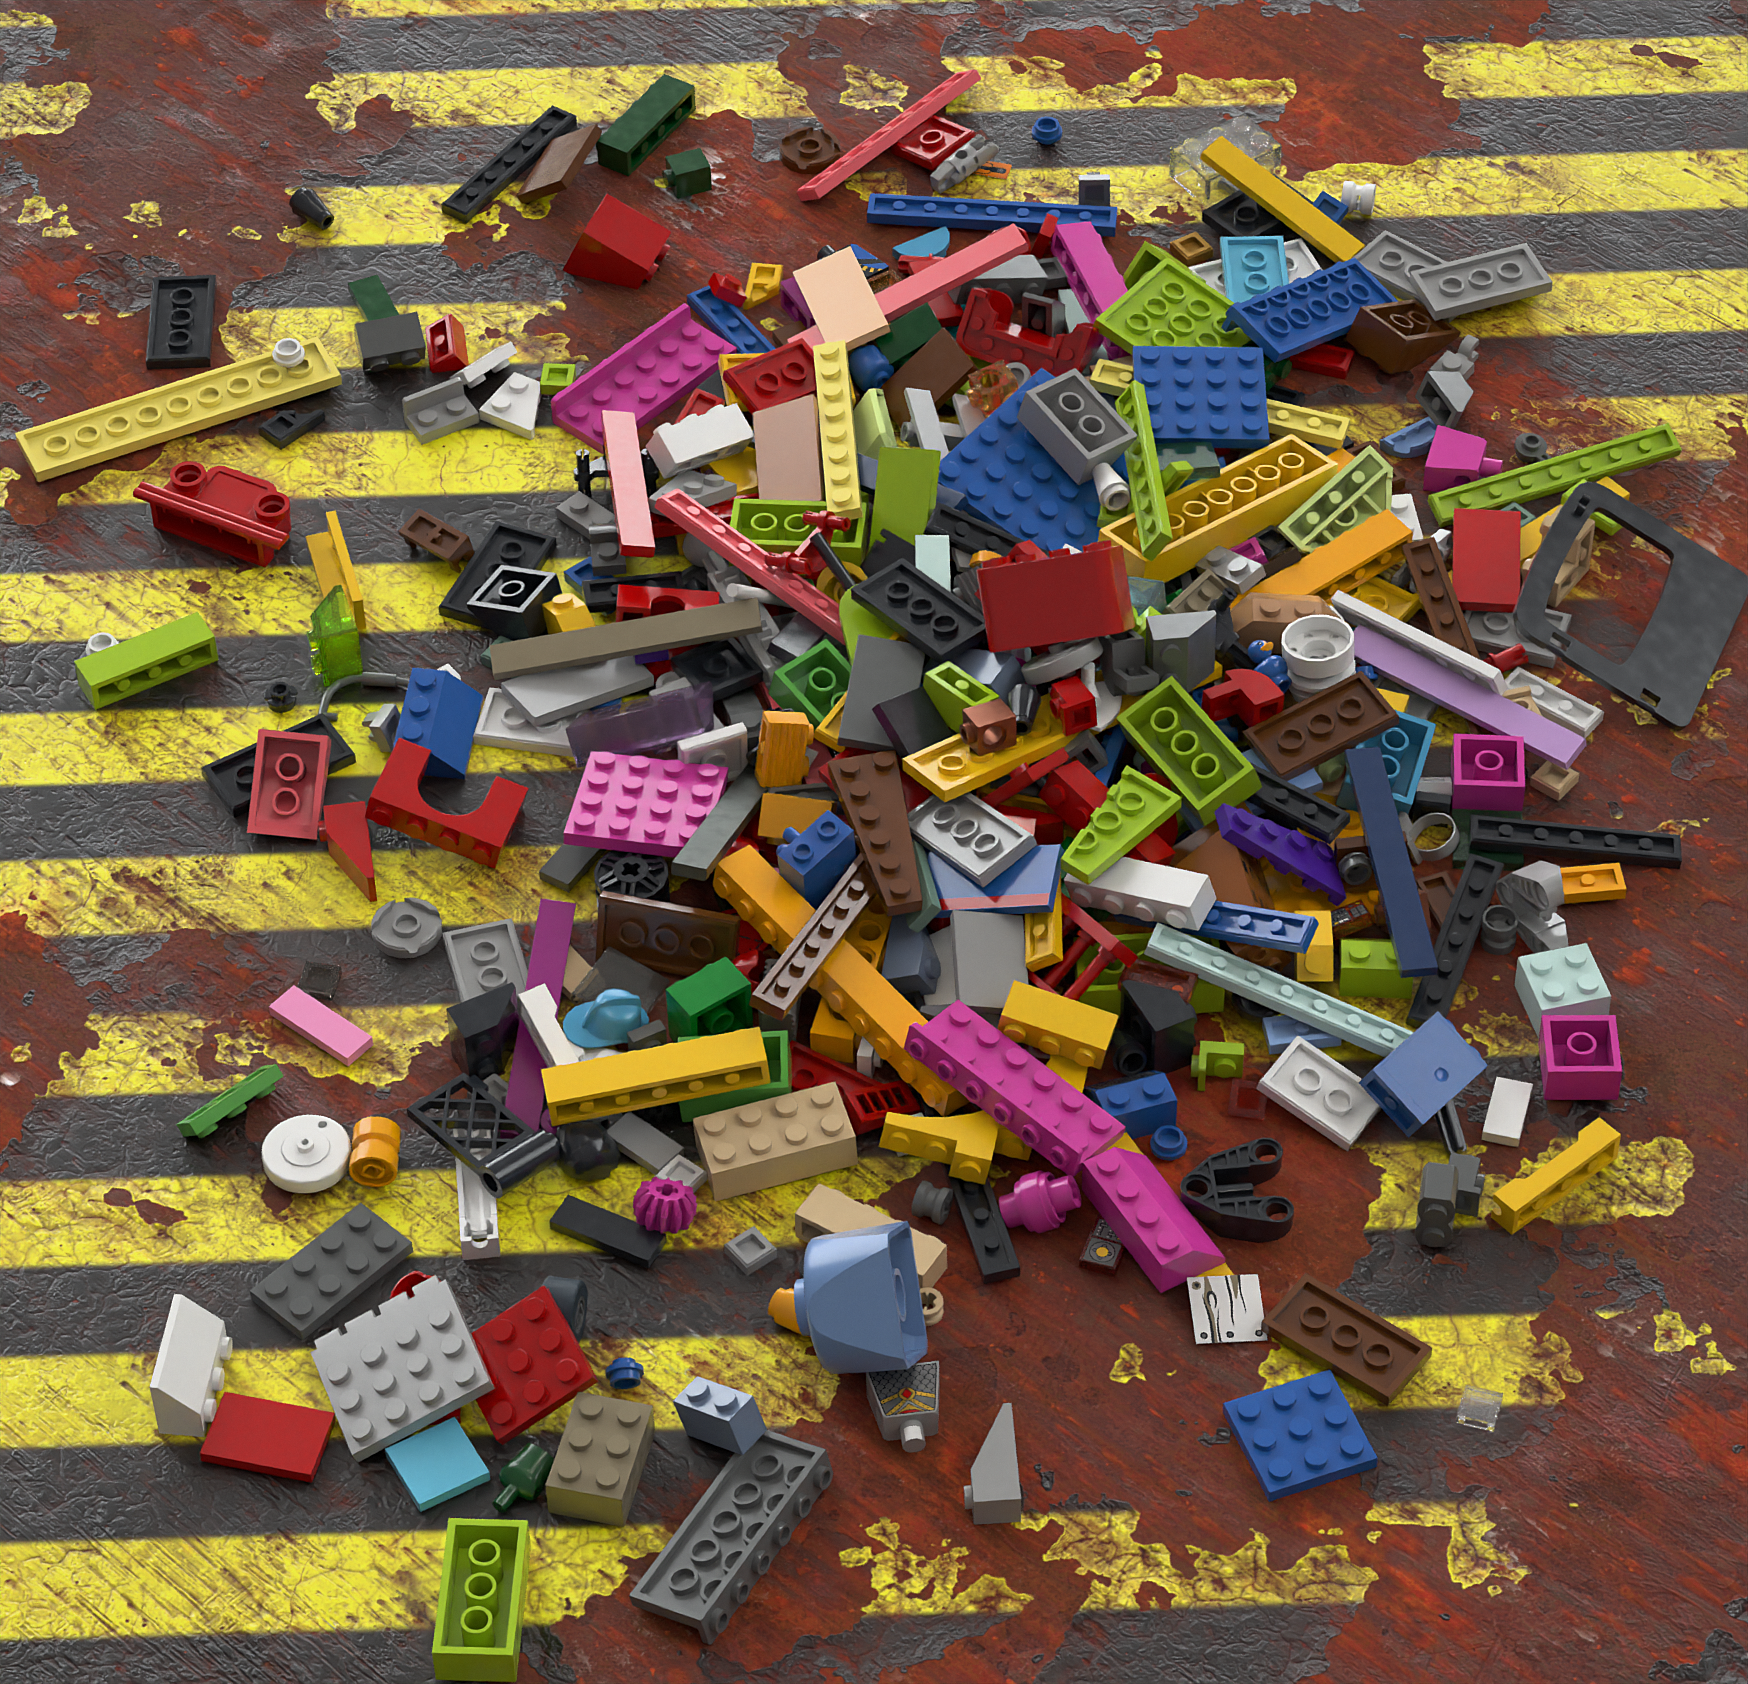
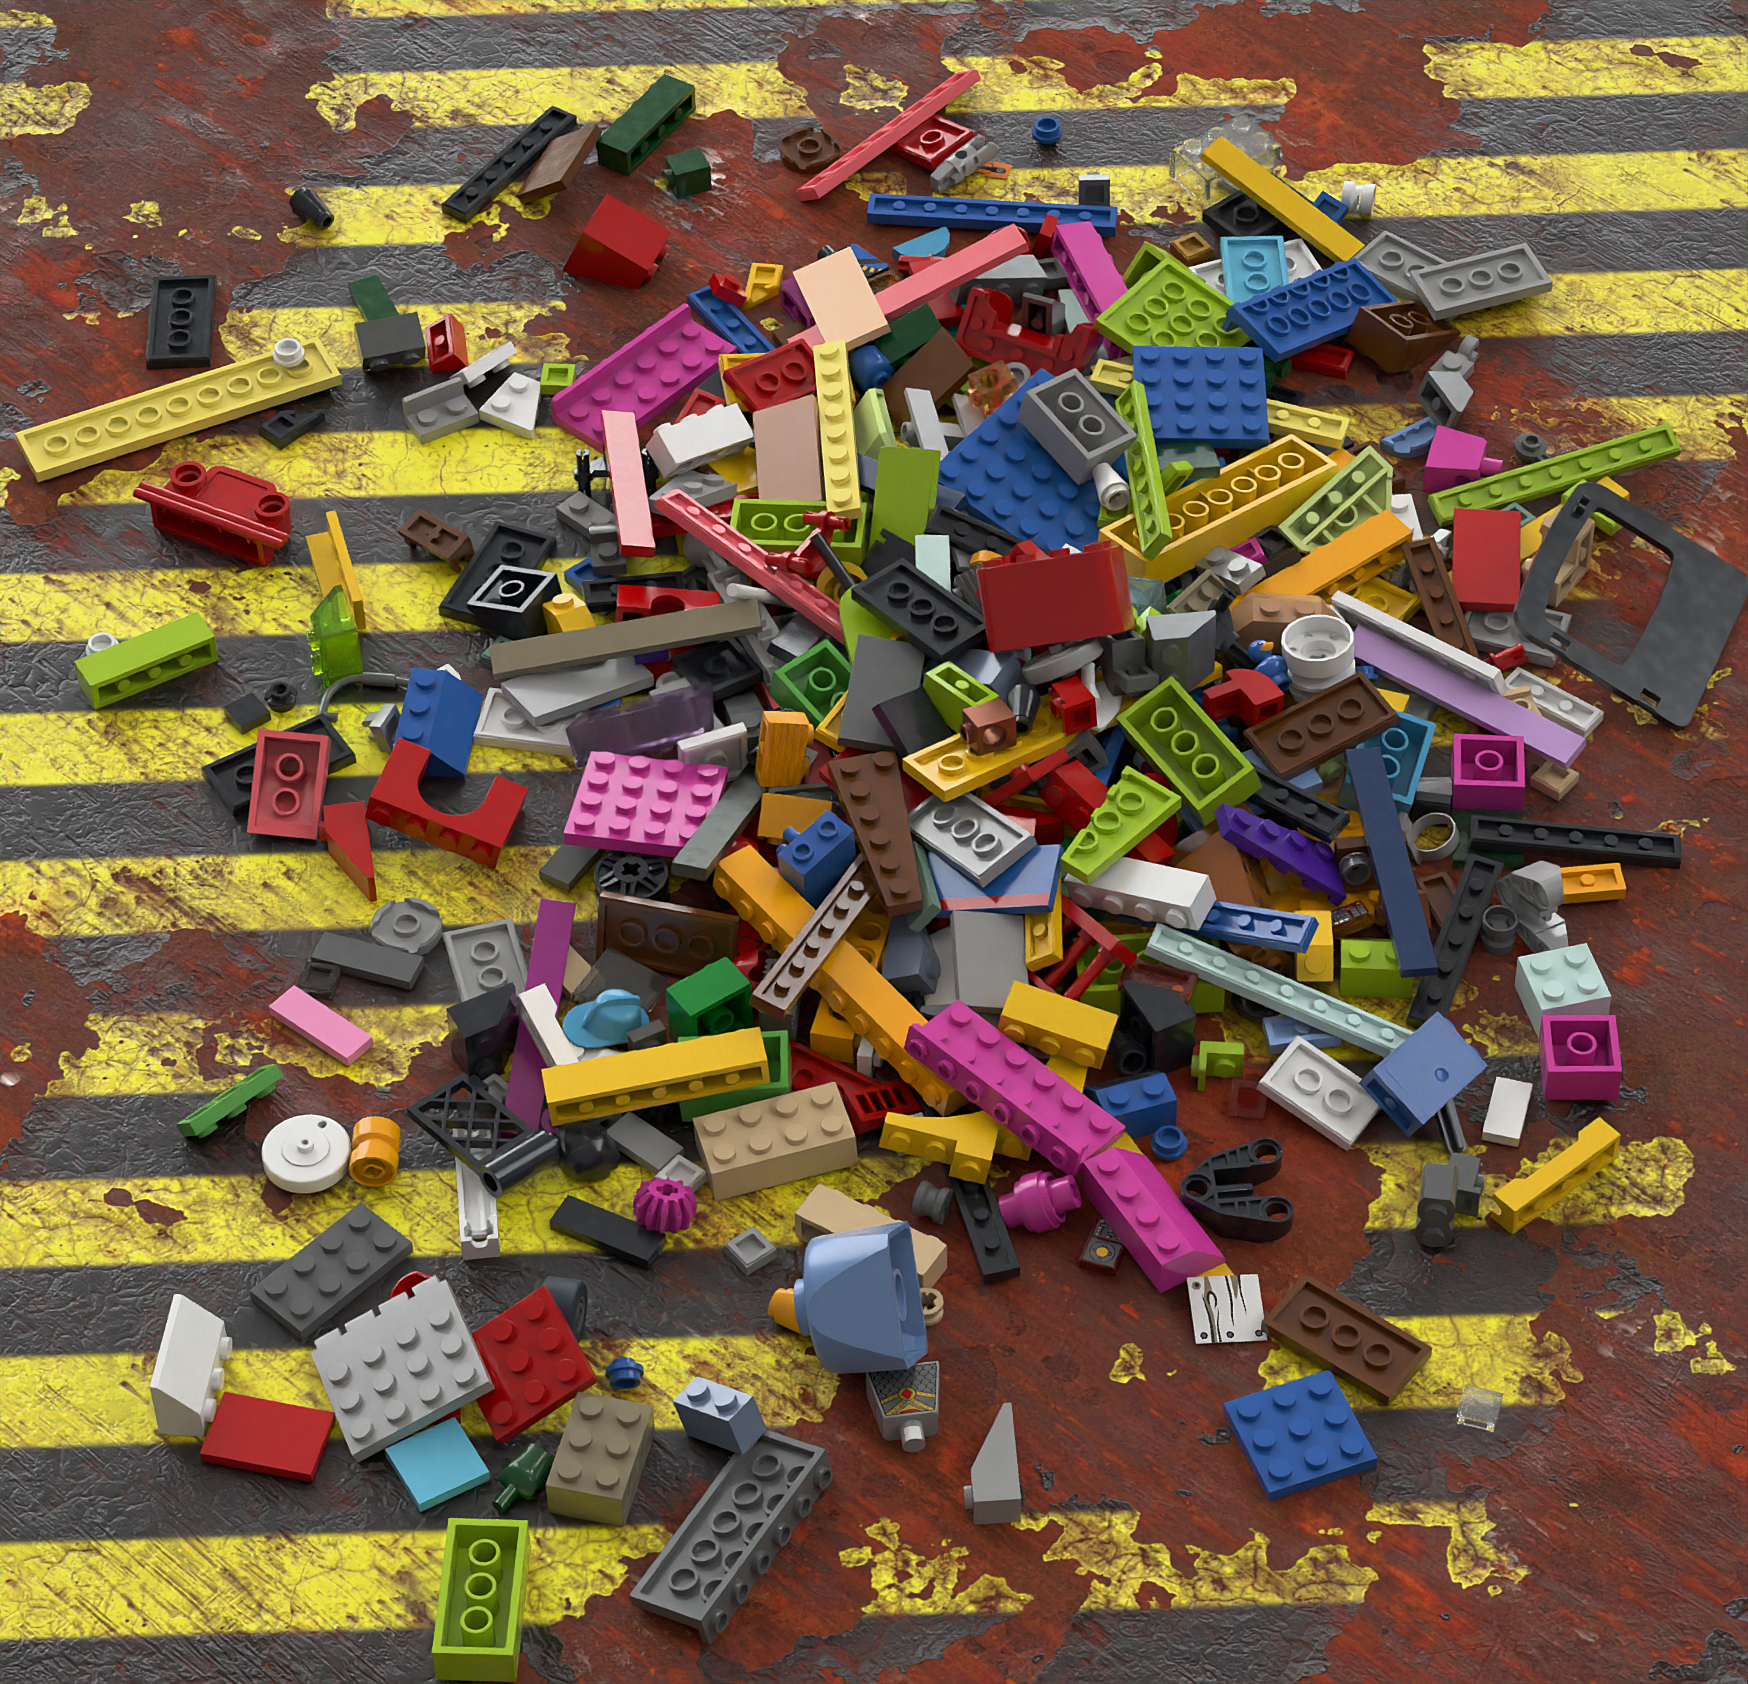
(247, 713): none -> black tile
(369, 960): none -> dark grey tile

